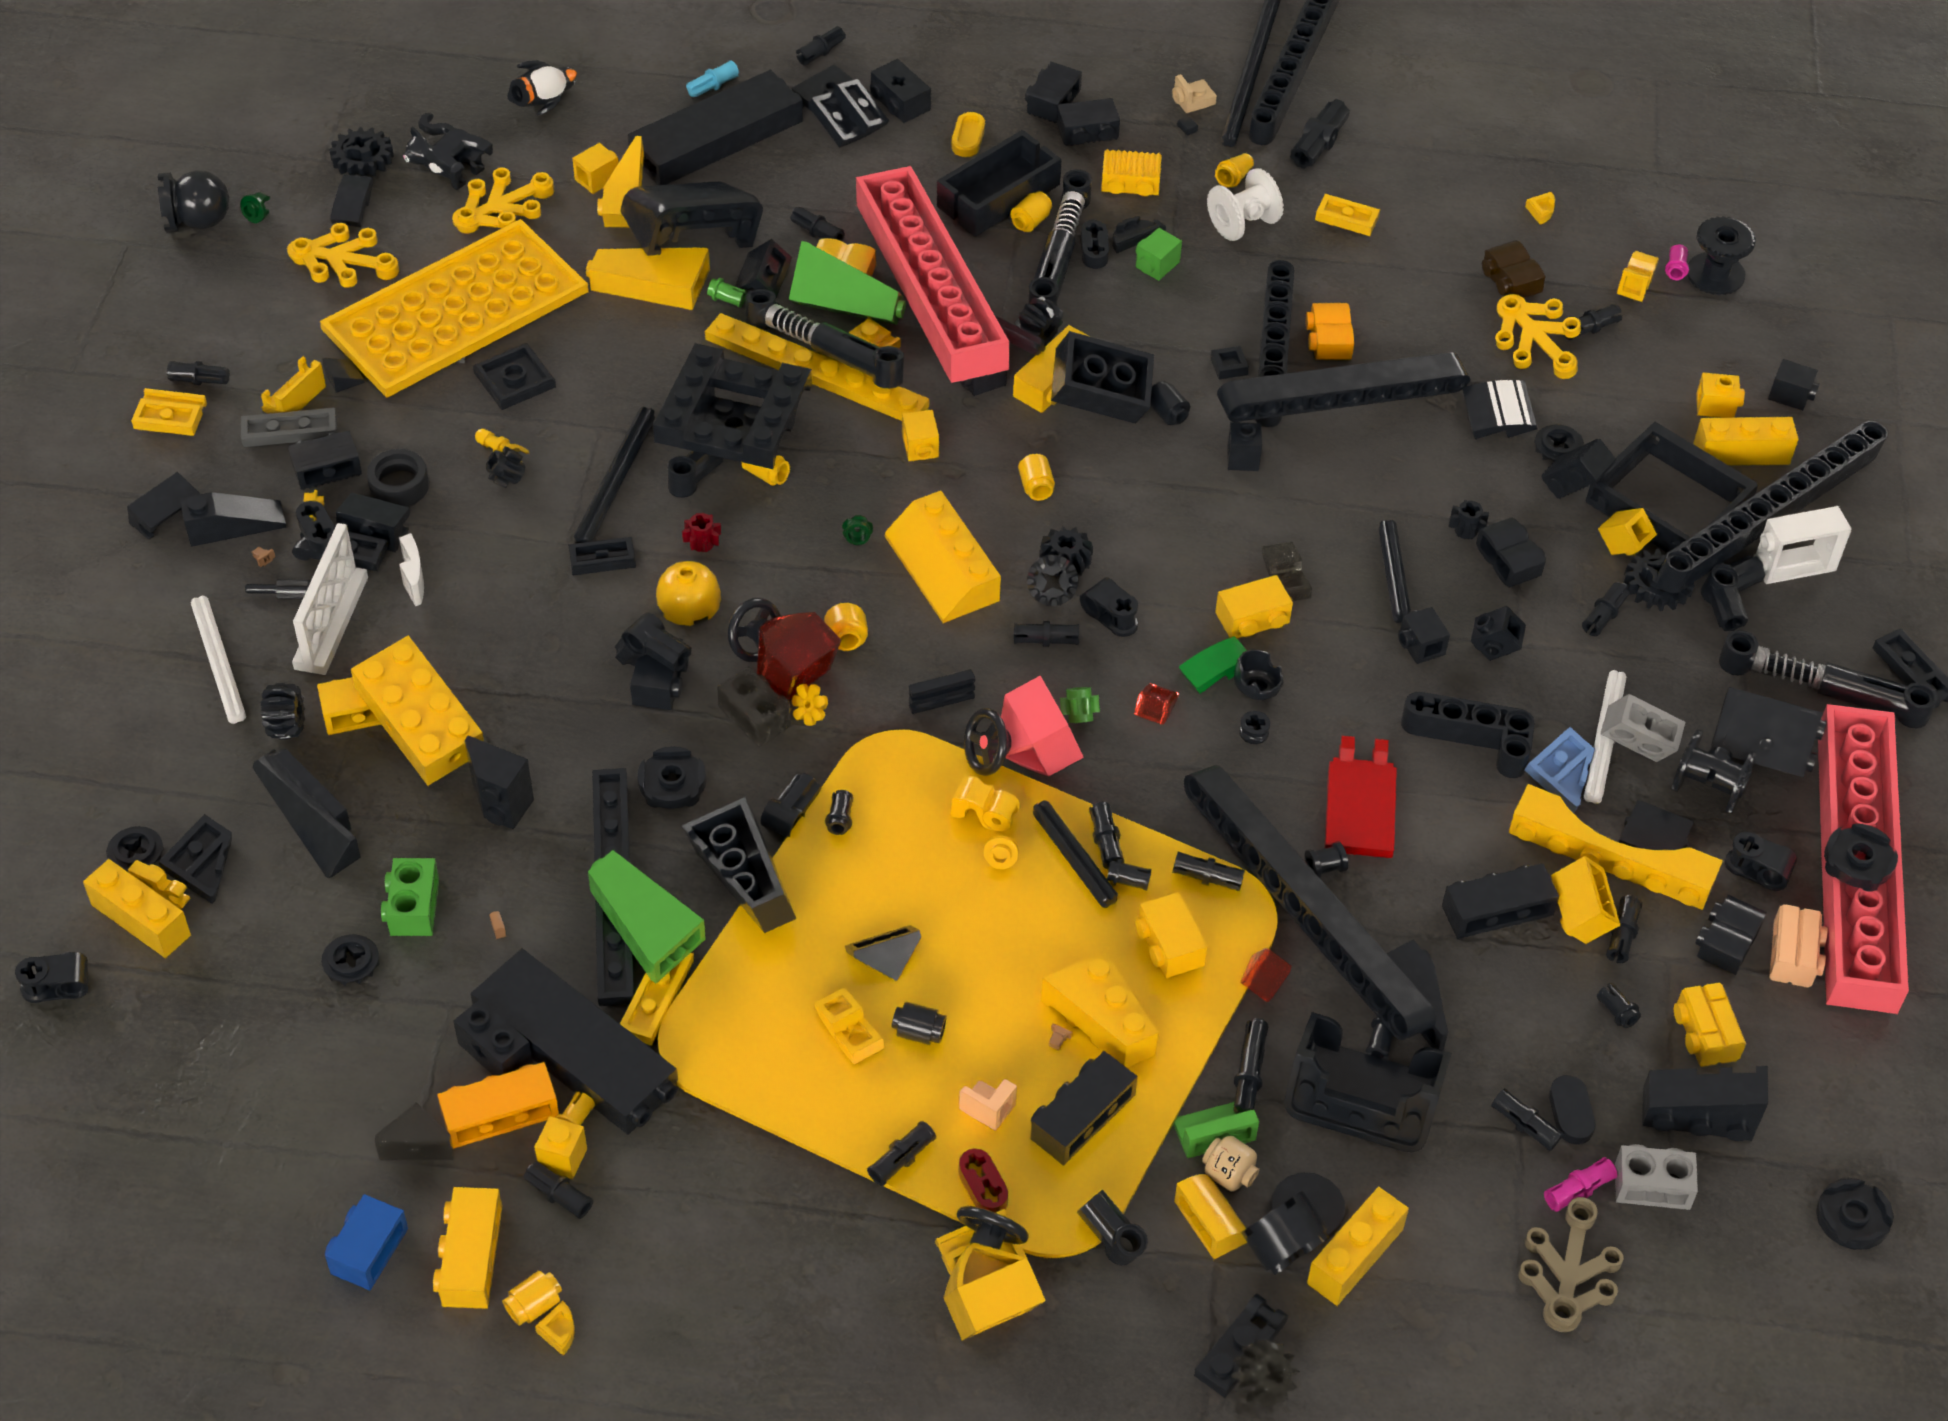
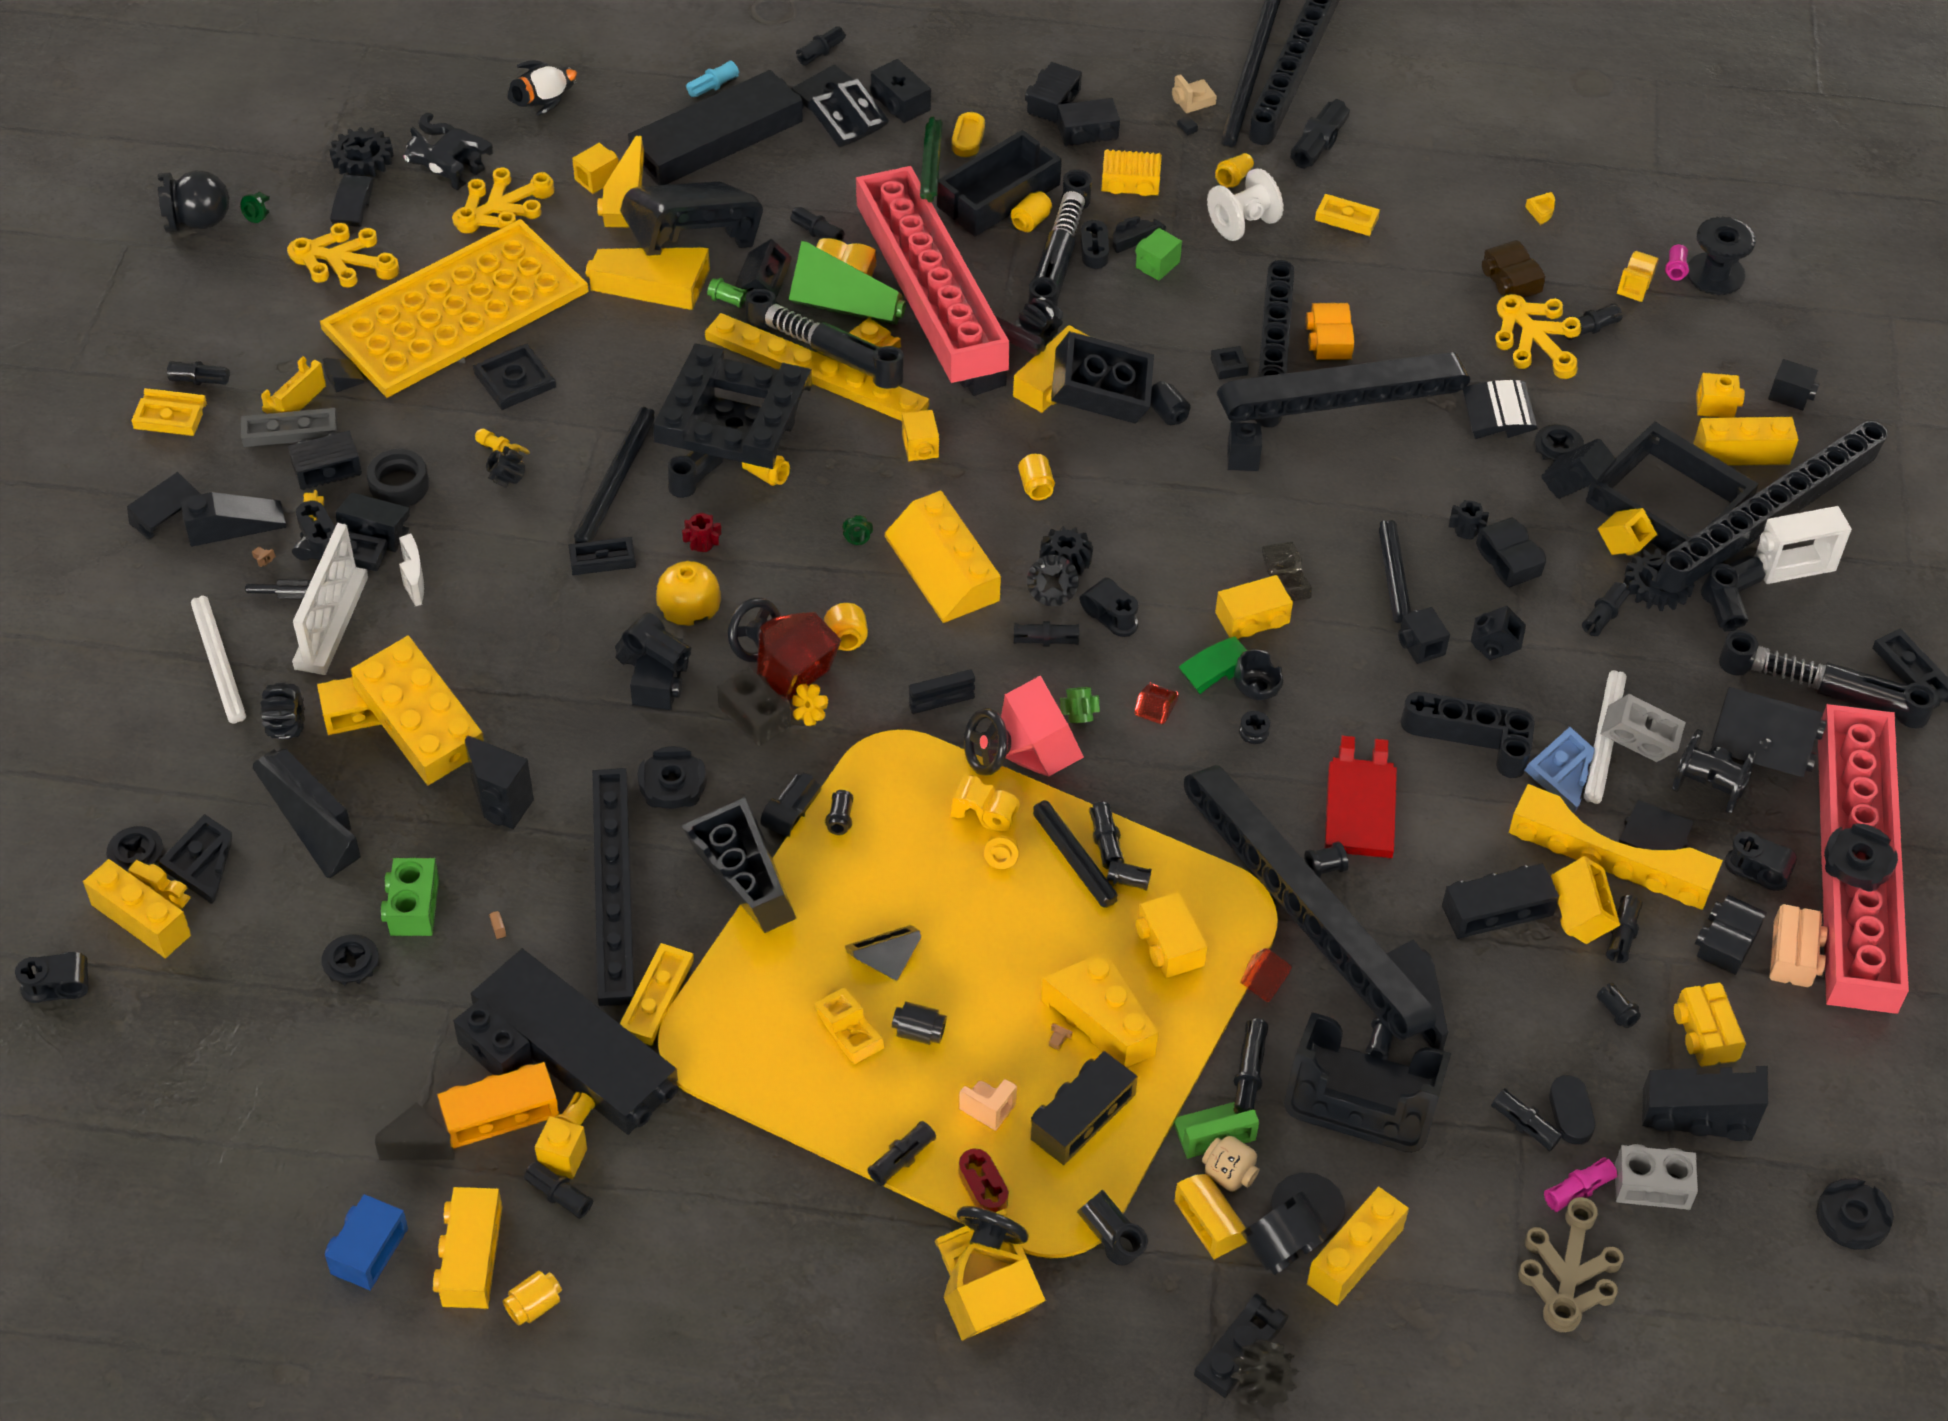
(558, 1328): yellow tile -> none
(645, 915): bright green slope -> none
(931, 159): none -> dark green axle
(1208, 871): black pin -> none

